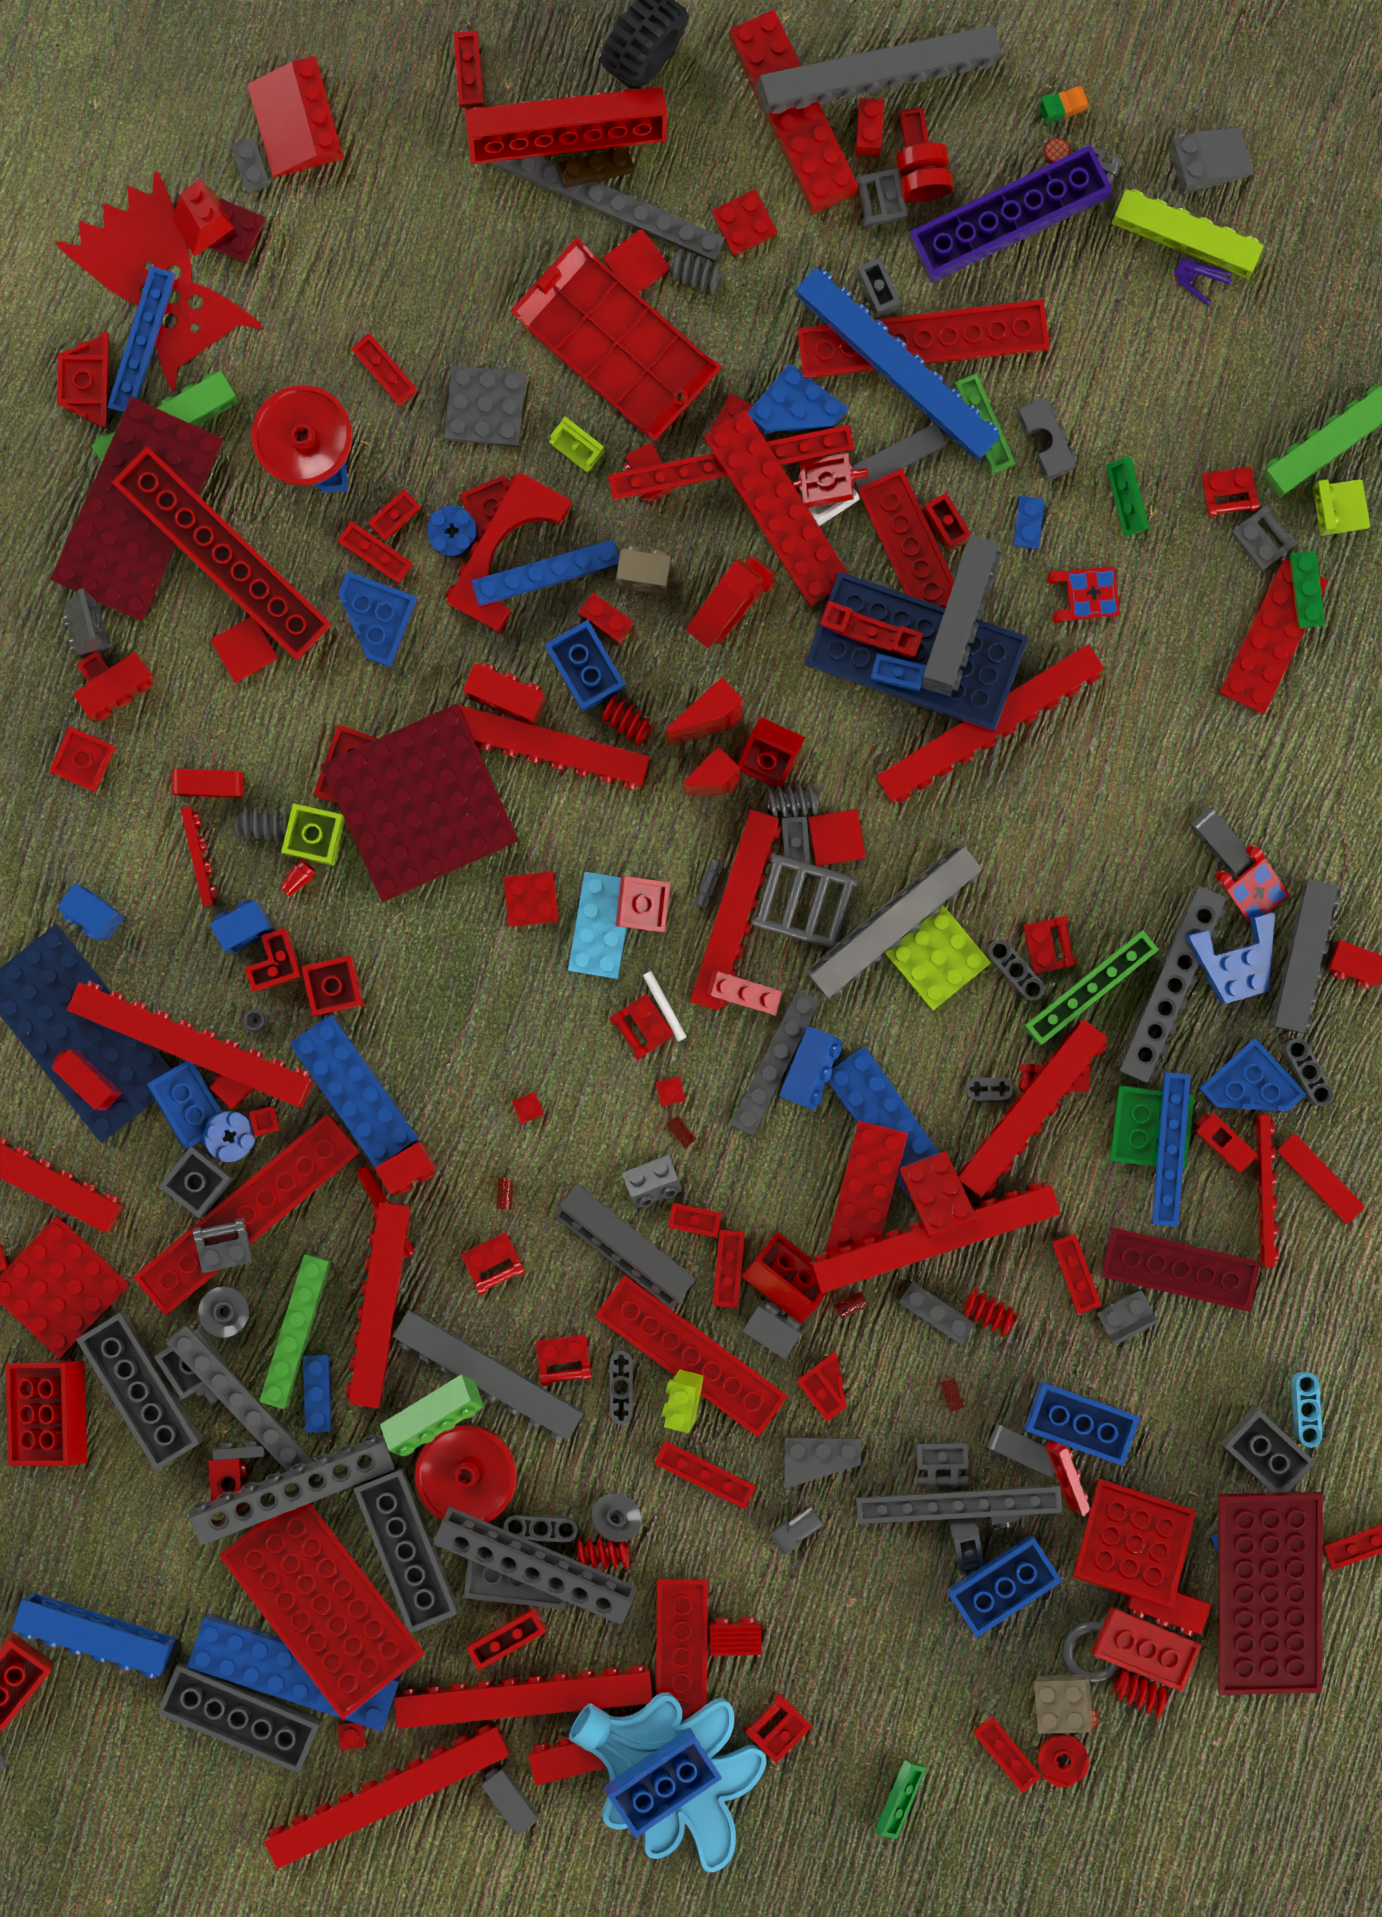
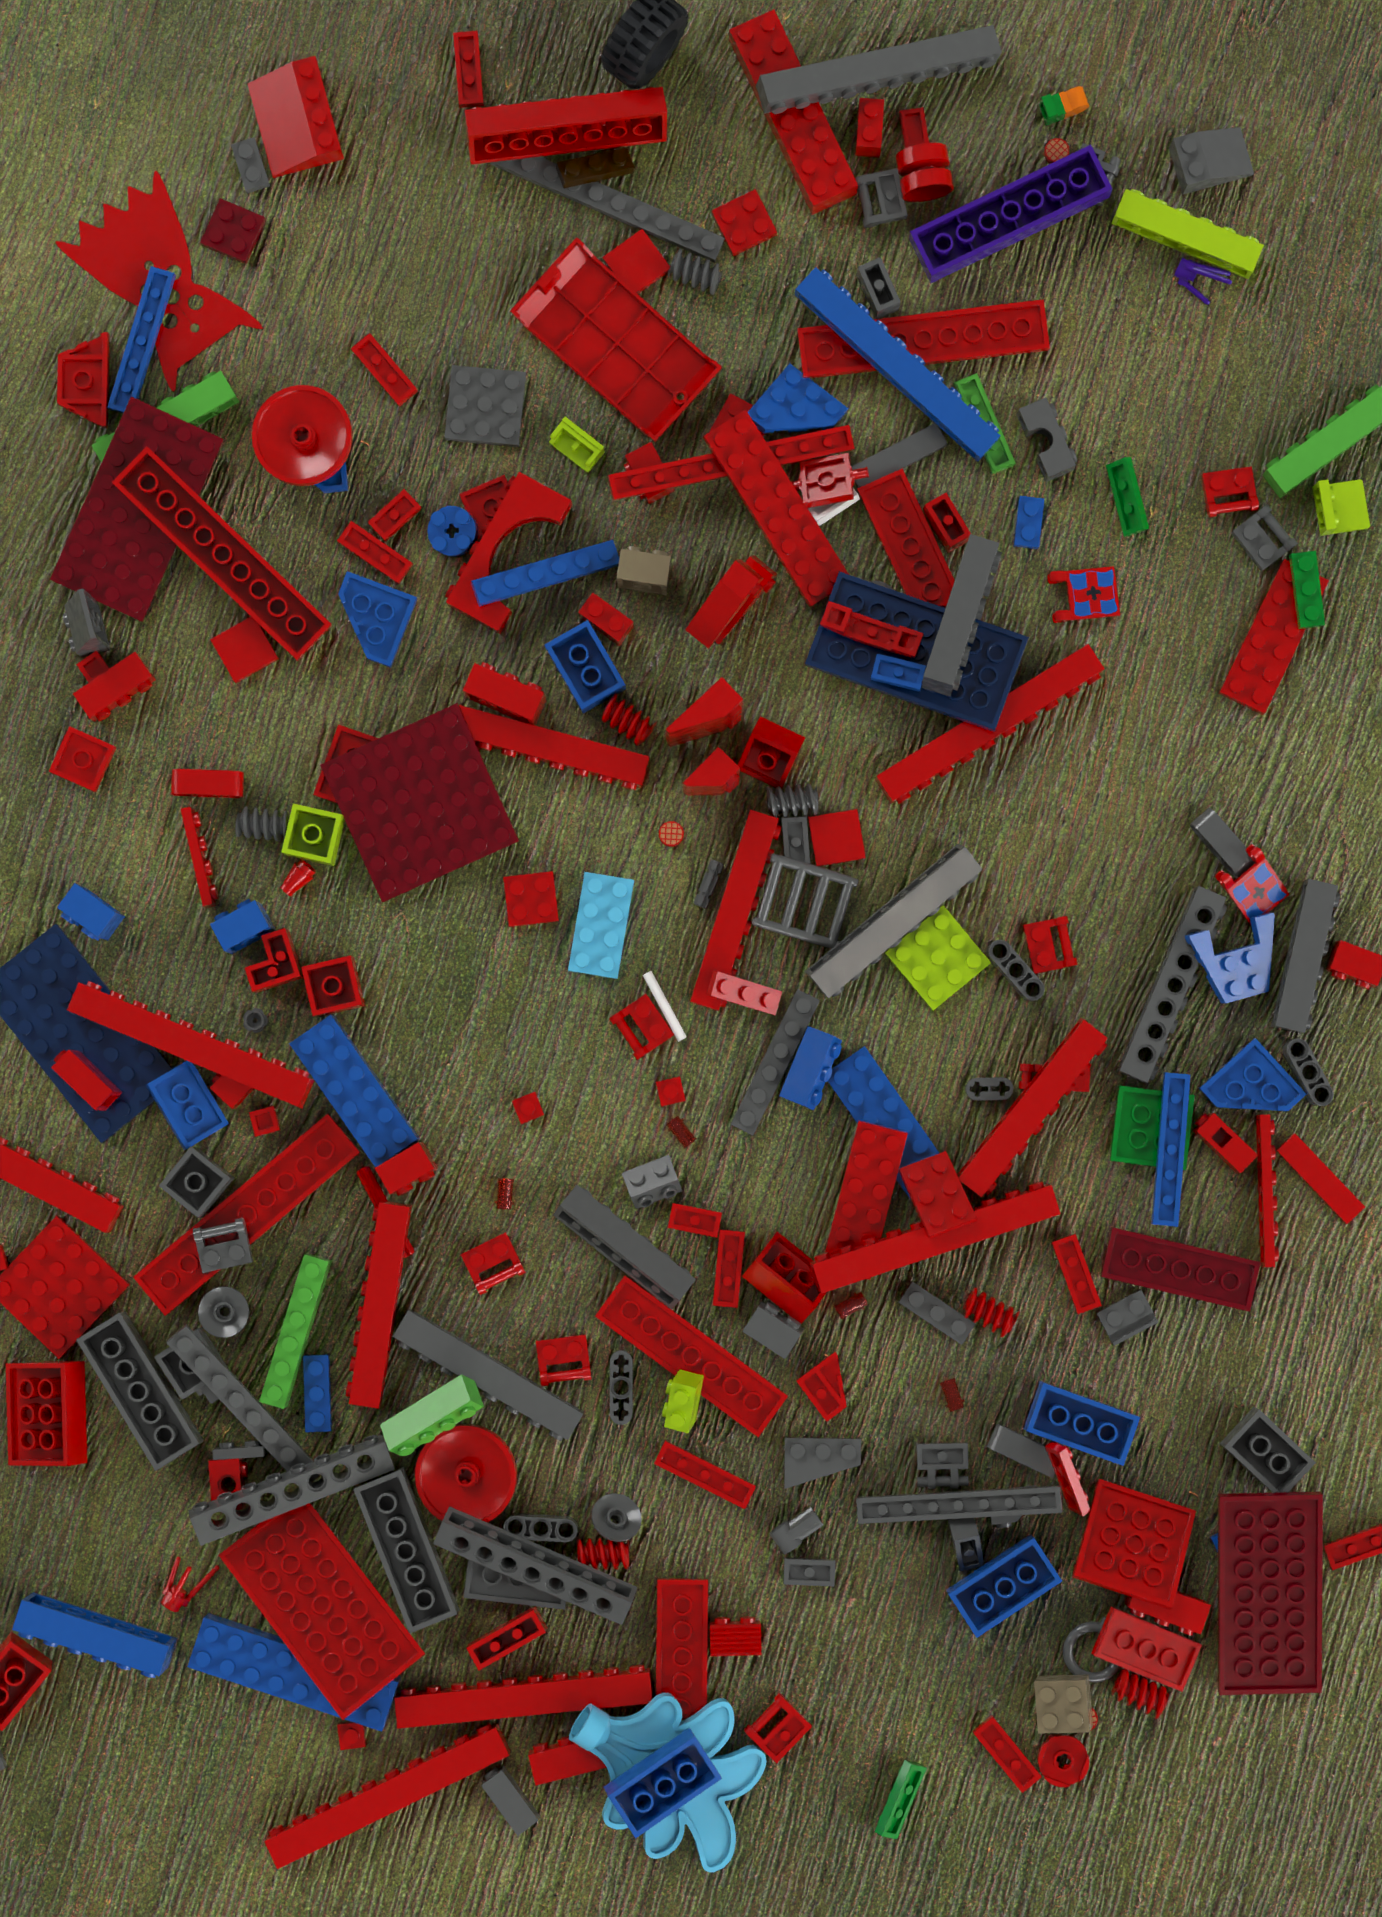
(174, 1595): none -> red plant
(200, 217): red slope -> none
(240, 1143): plate -> none
(240, 1717): dark grey brick -> none
(642, 904): plate -> none
(671, 834): none -> tile
(809, 1572): none -> dark grey plate
(1090, 988): bright green brick -> none
(1312, 1420): medium azure beam -> none

